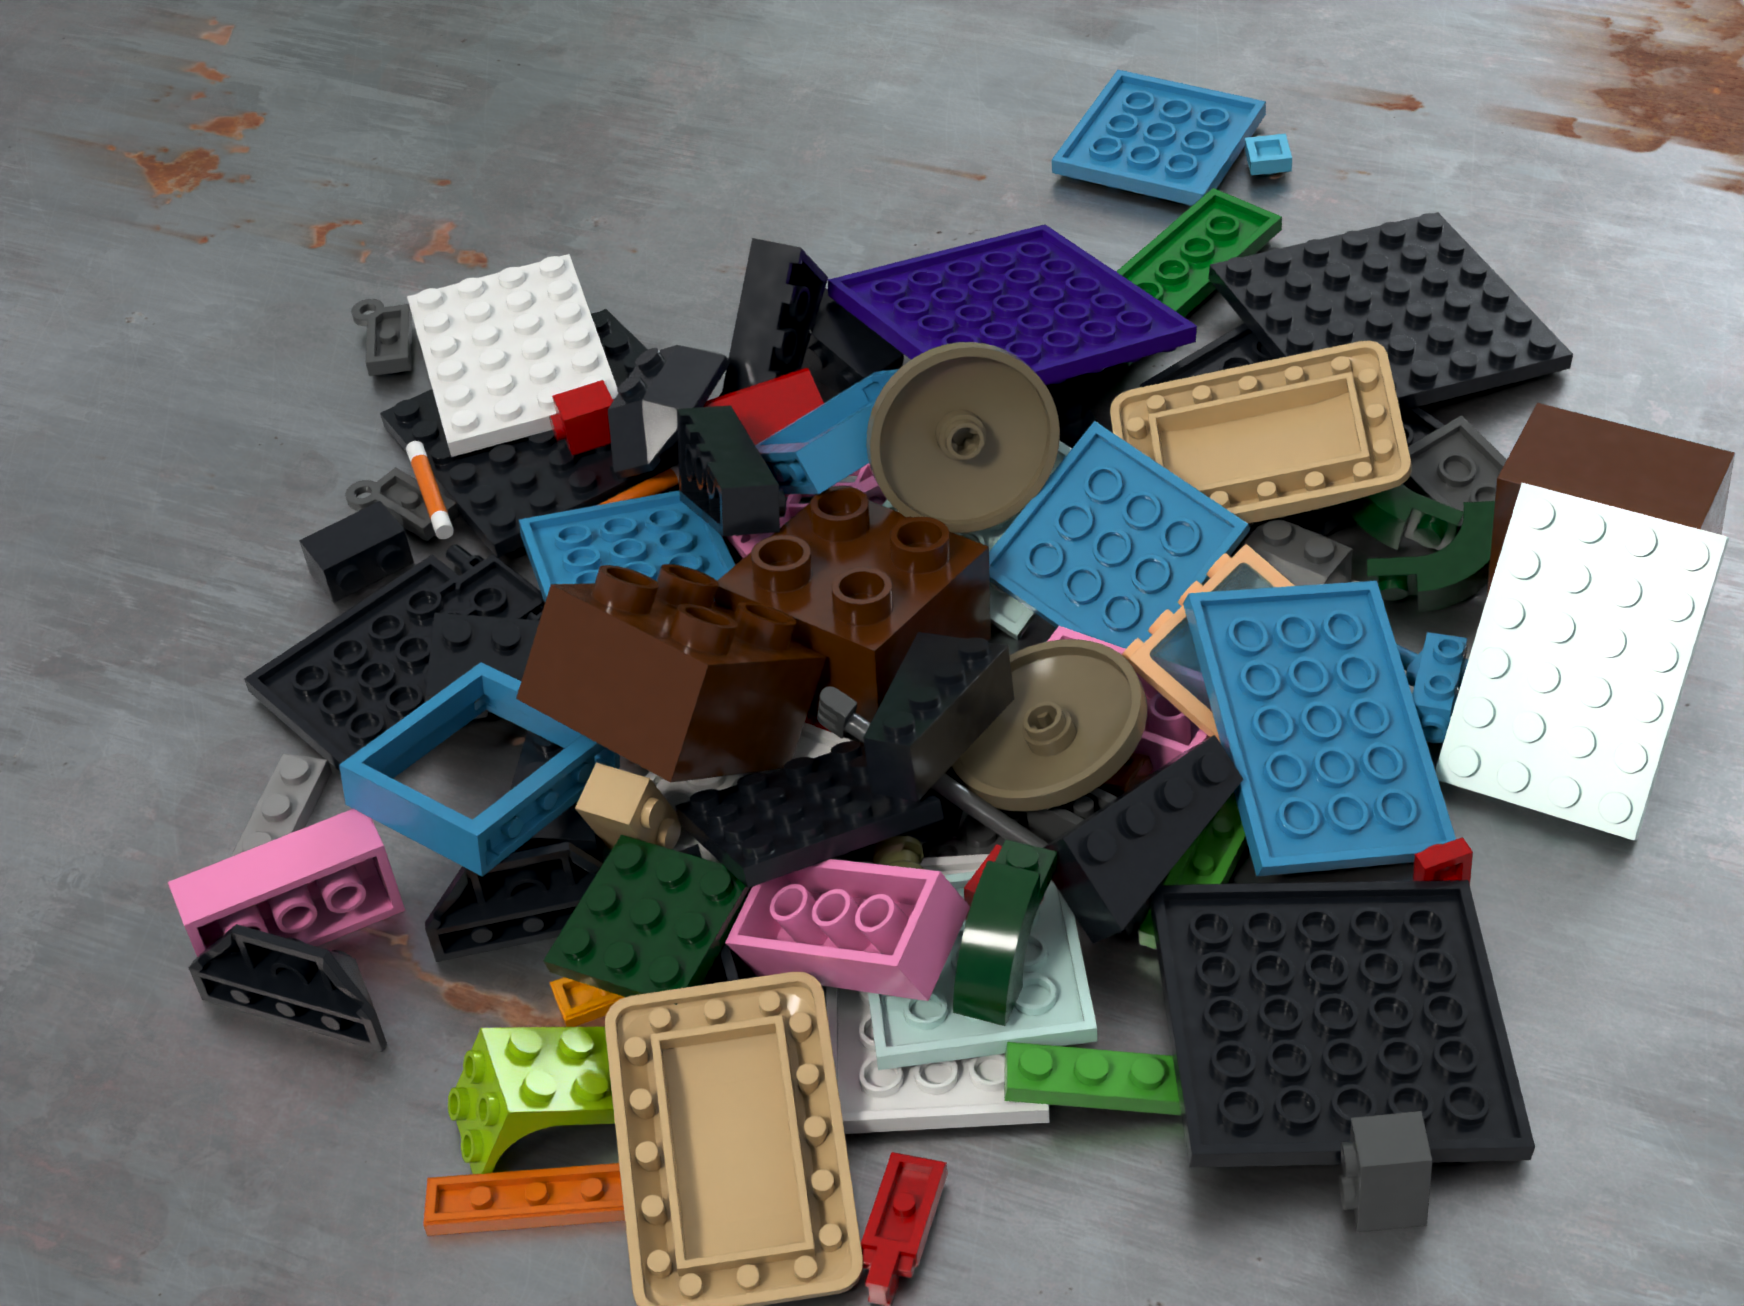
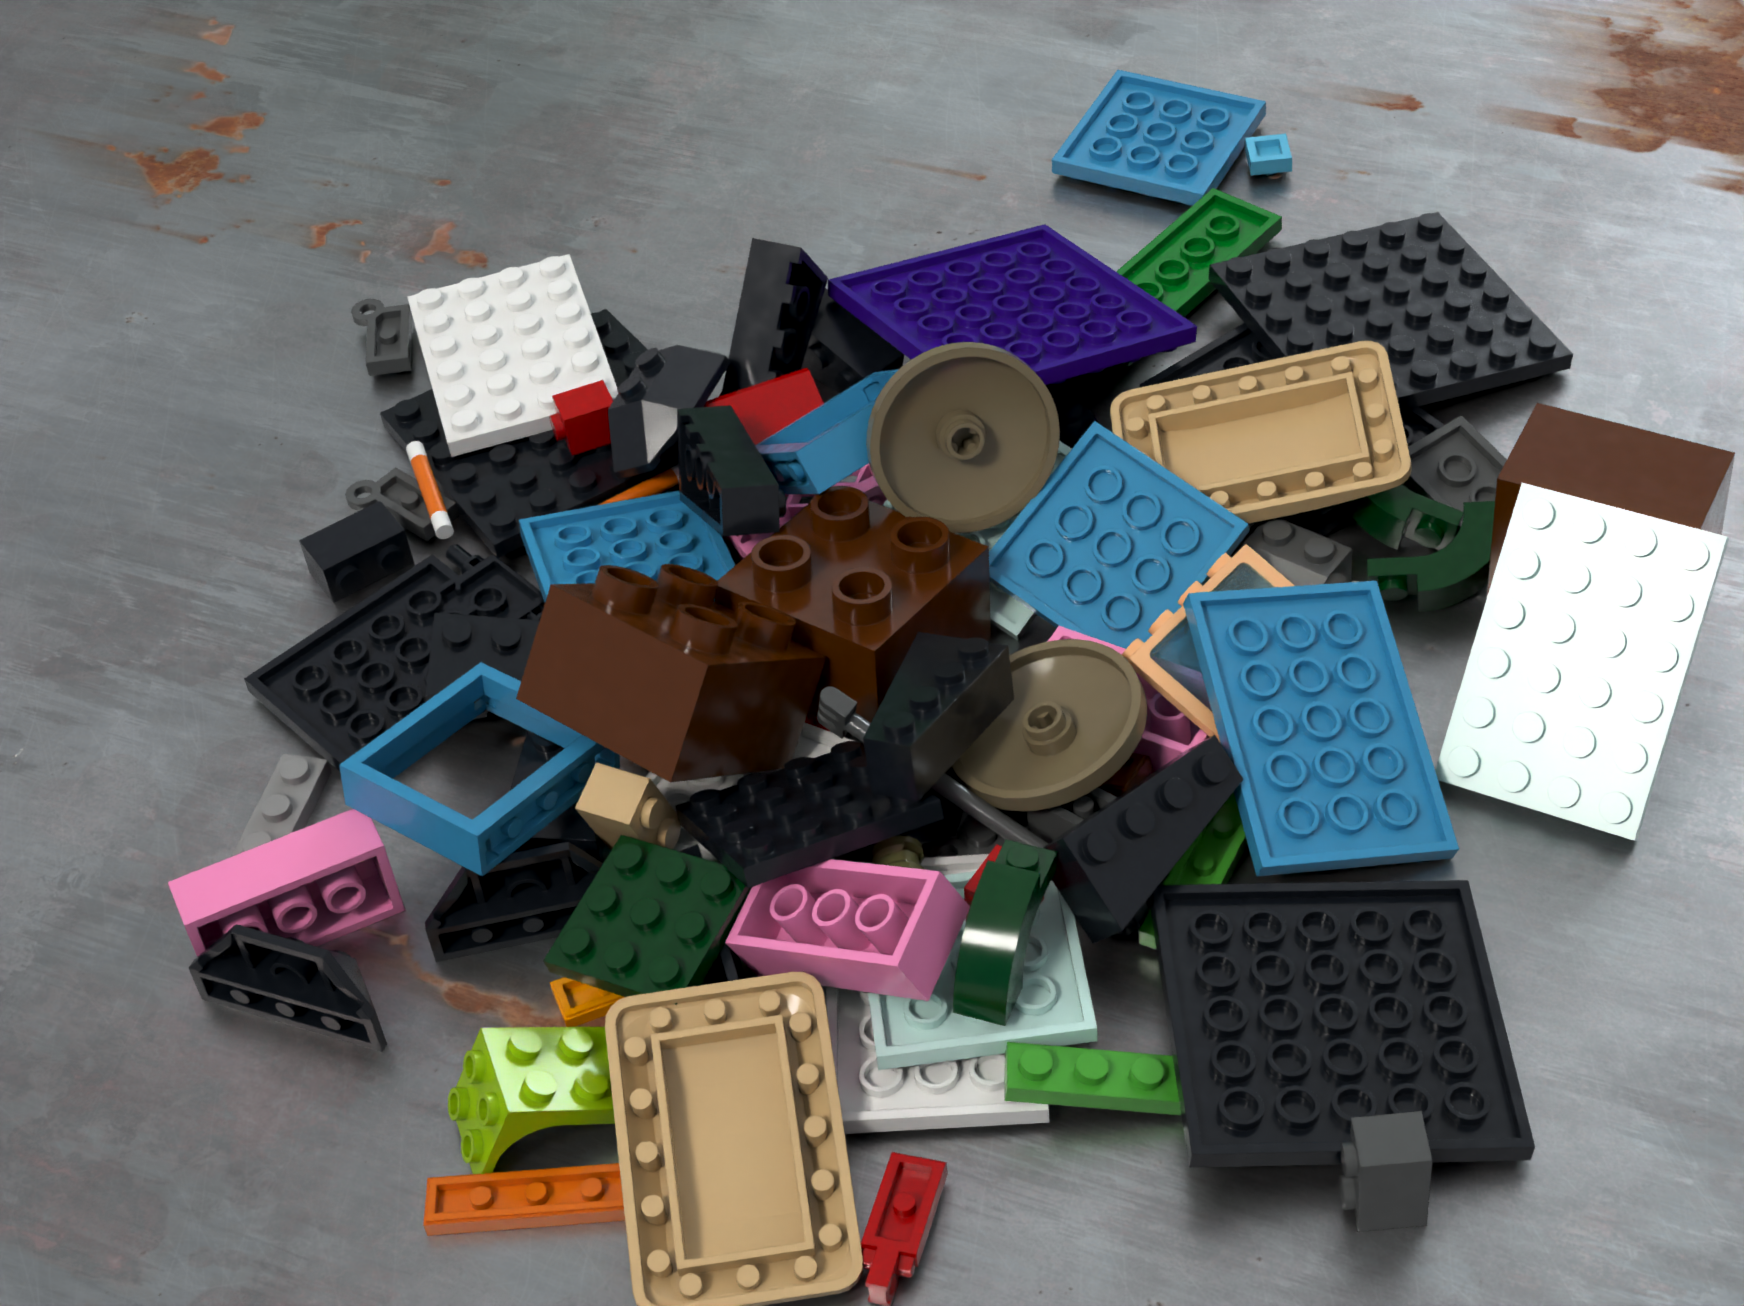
(1436, 680): dark azure brick -> none
(1444, 862): red plate -> none

